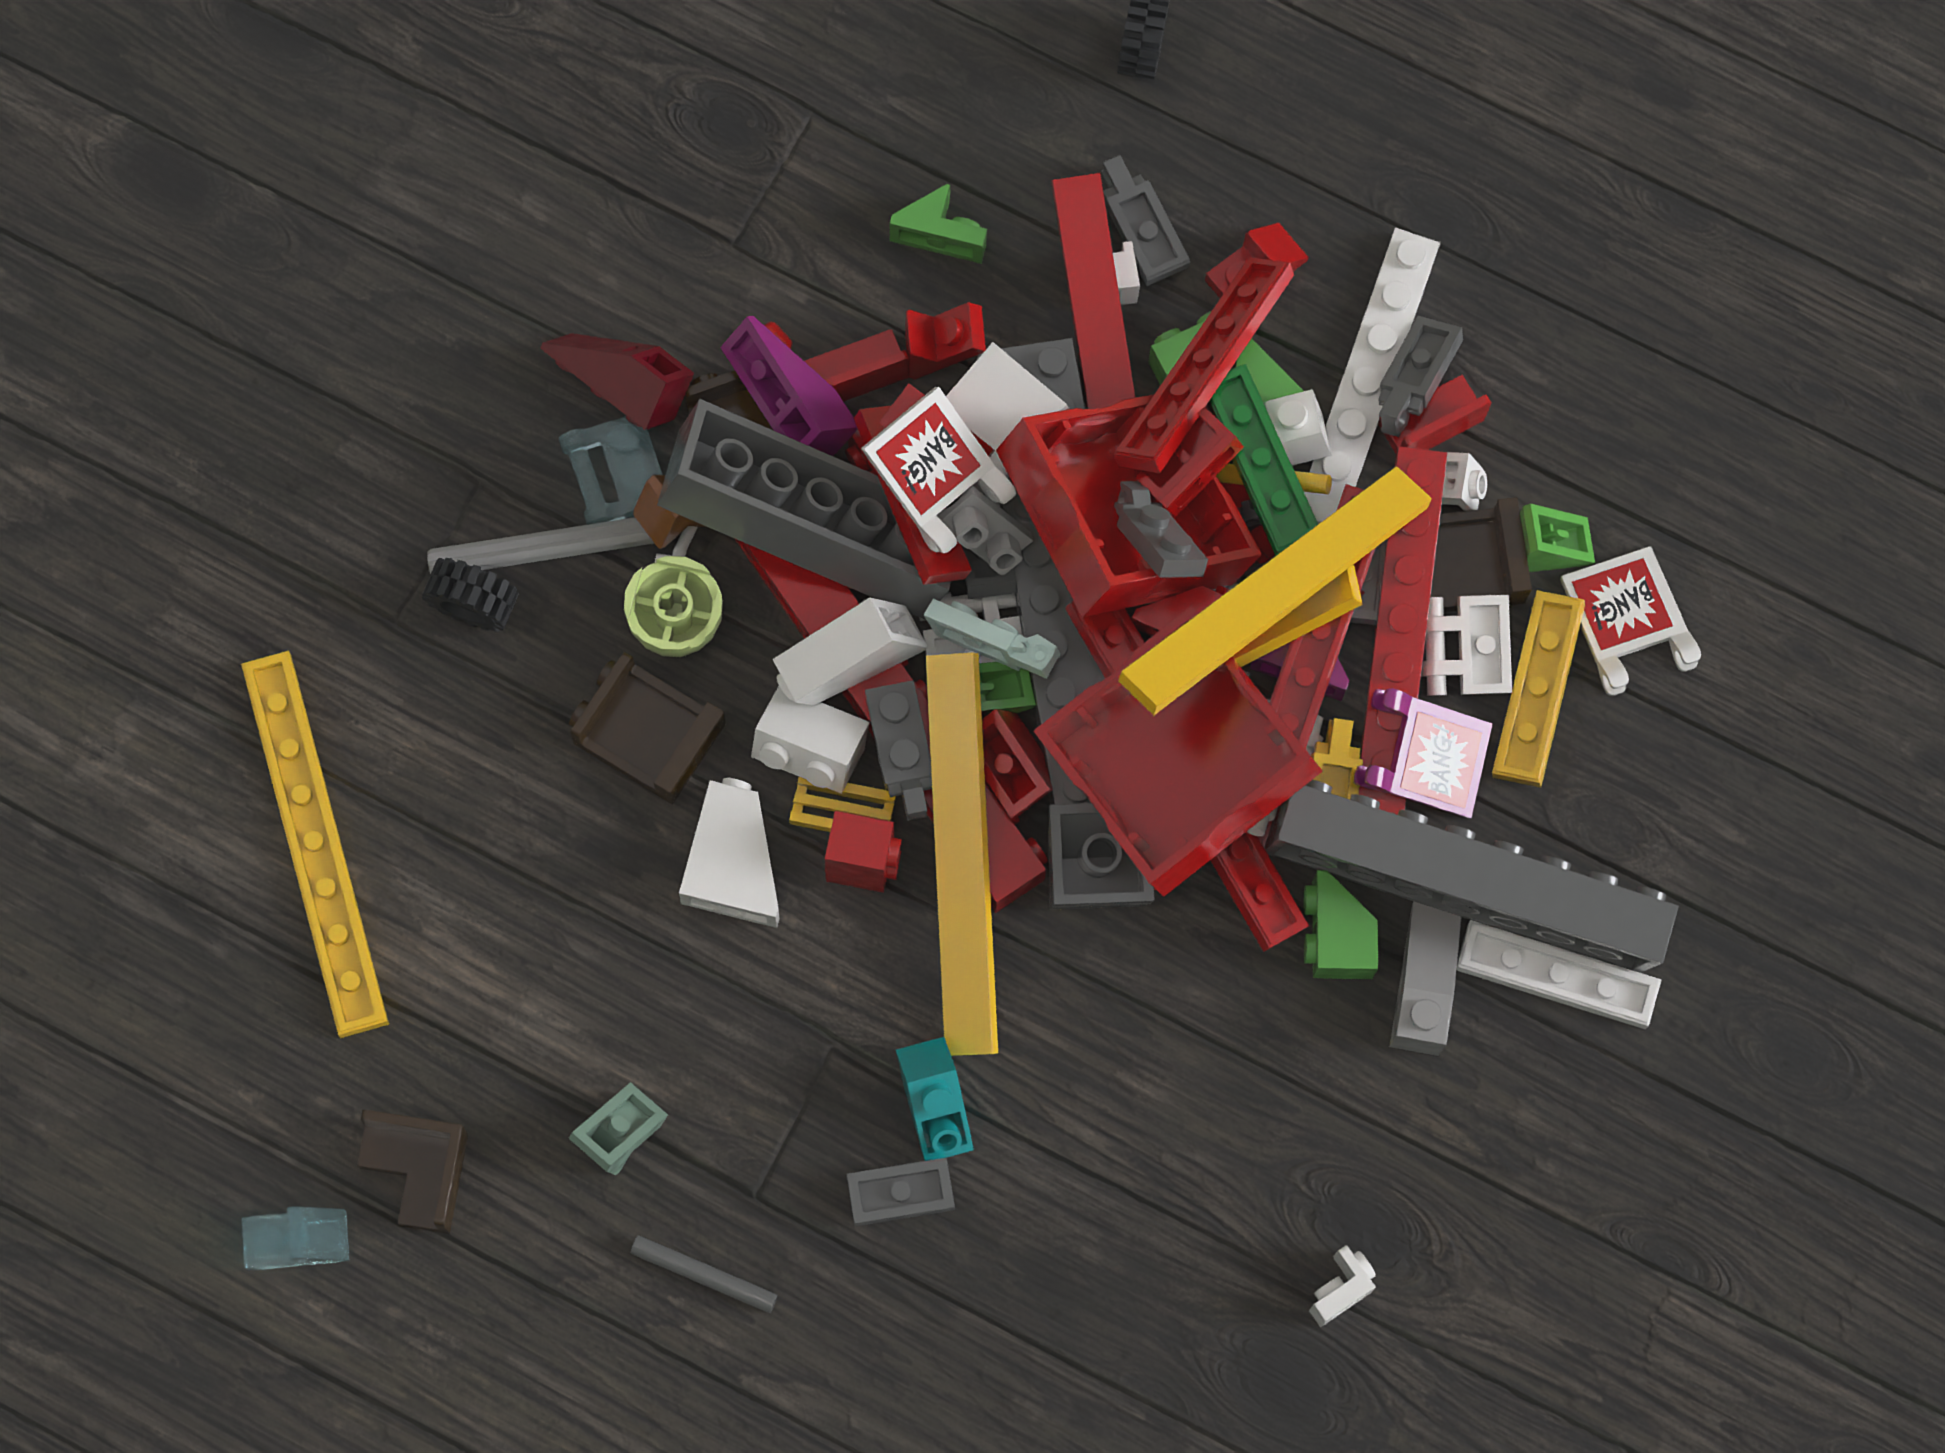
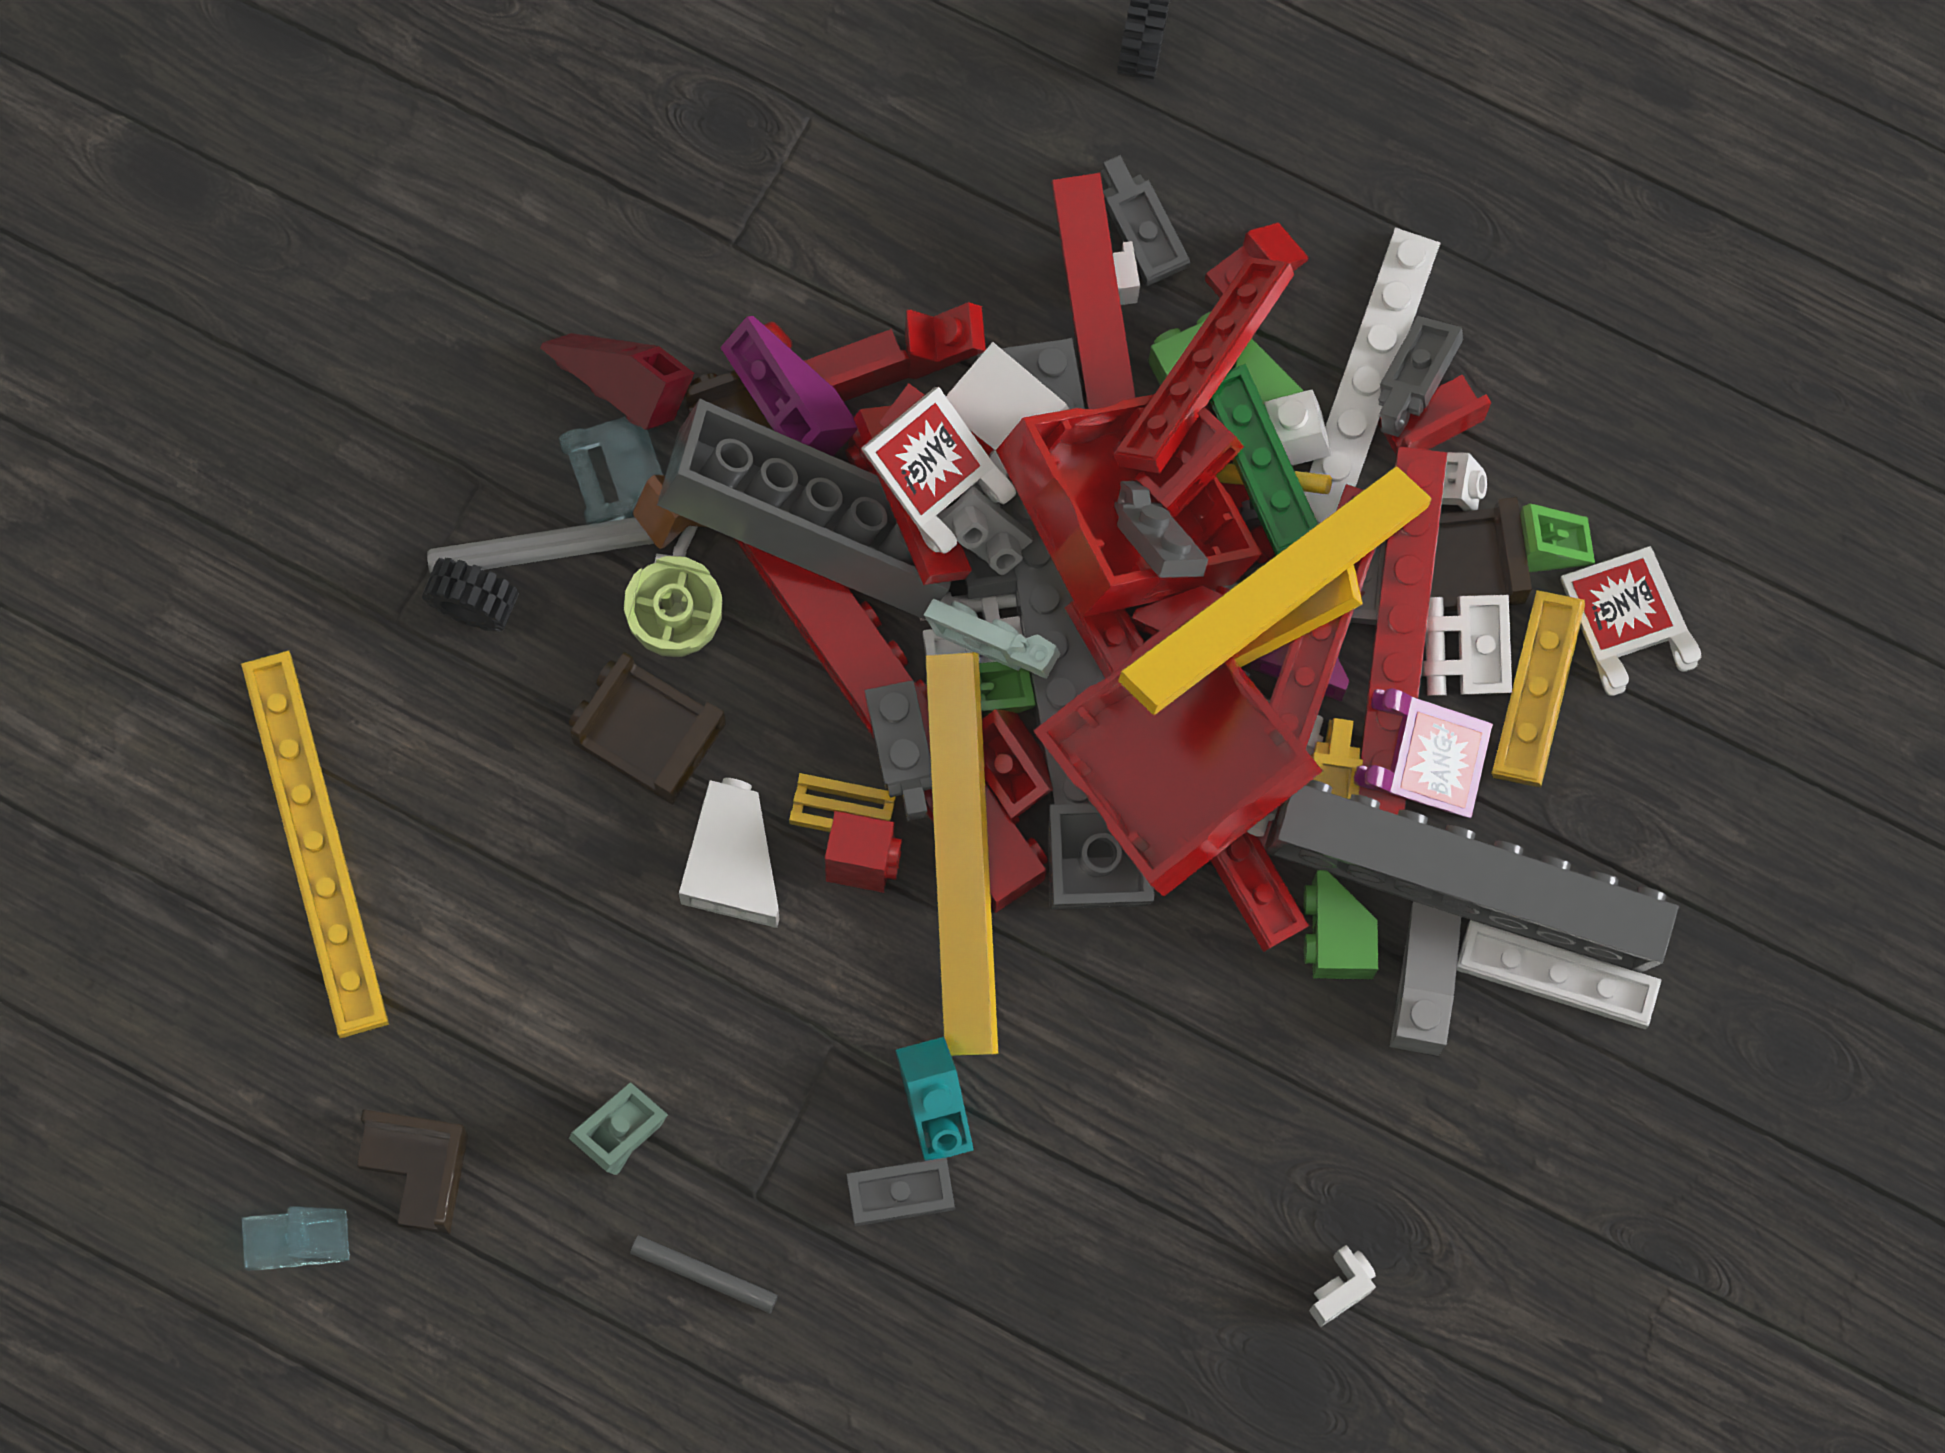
(810, 741): white brick -> none
(848, 651): white slope -> none
(925, 228): bright green slope -> none

